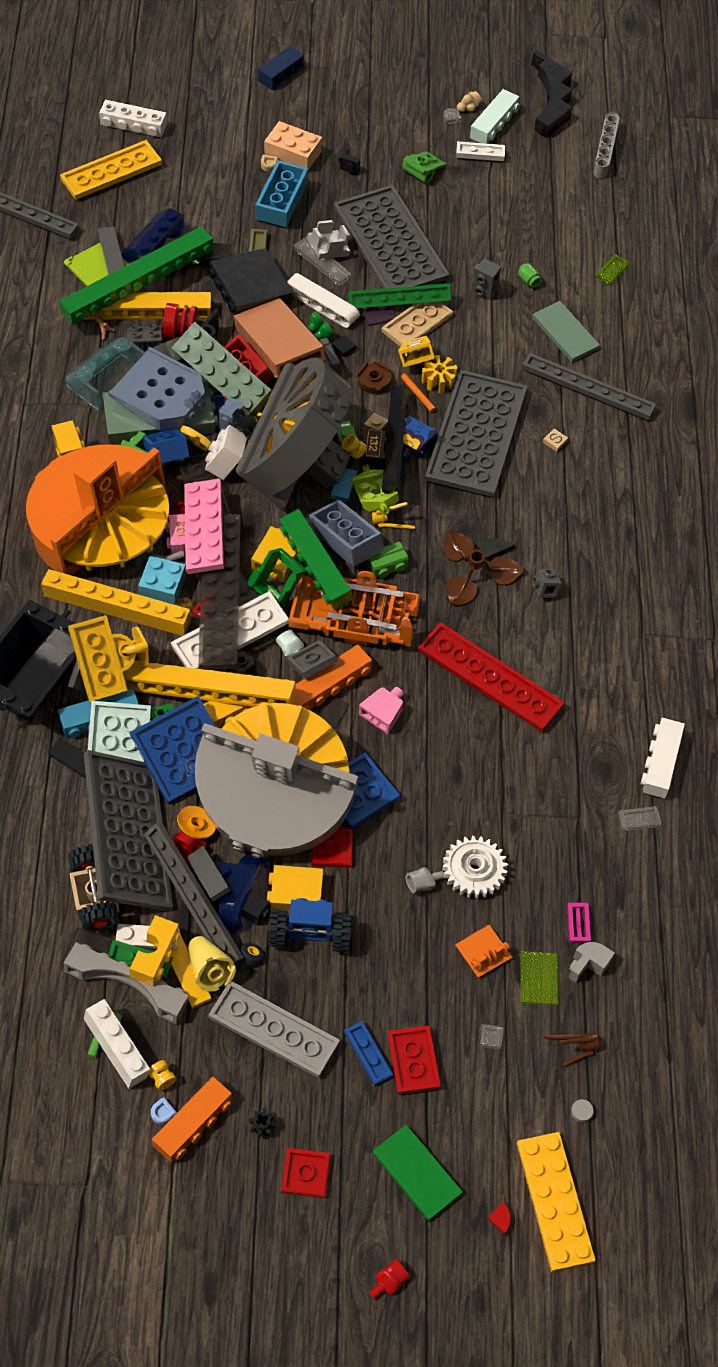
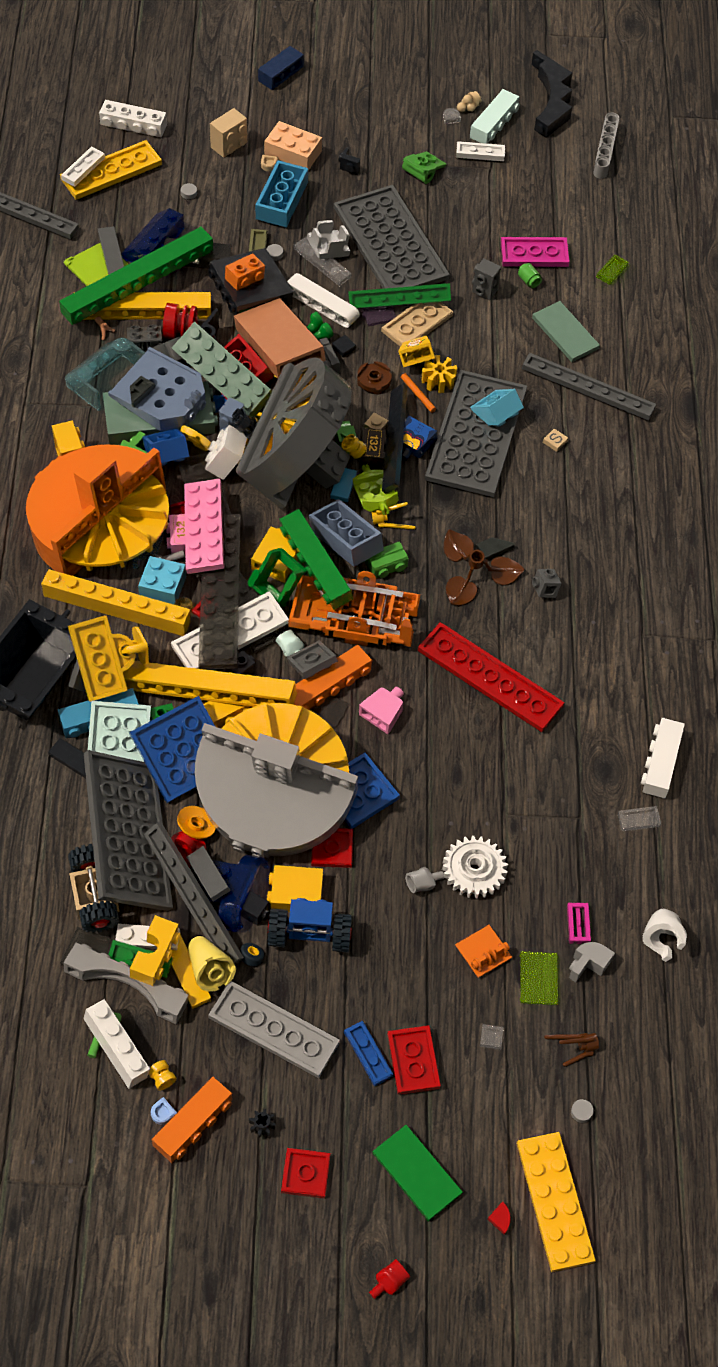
(83, 166): none -> white plate
(140, 390): none -> pearl dark grey tile
(188, 191): none -> light grey tile
(228, 132): none -> tan brick
(244, 271): none -> orange brick
(275, 251): none -> light grey tile
(498, 406): none -> medium azure slope
(535, 250): none -> dark pink plate
(664, 922): none -> white piece

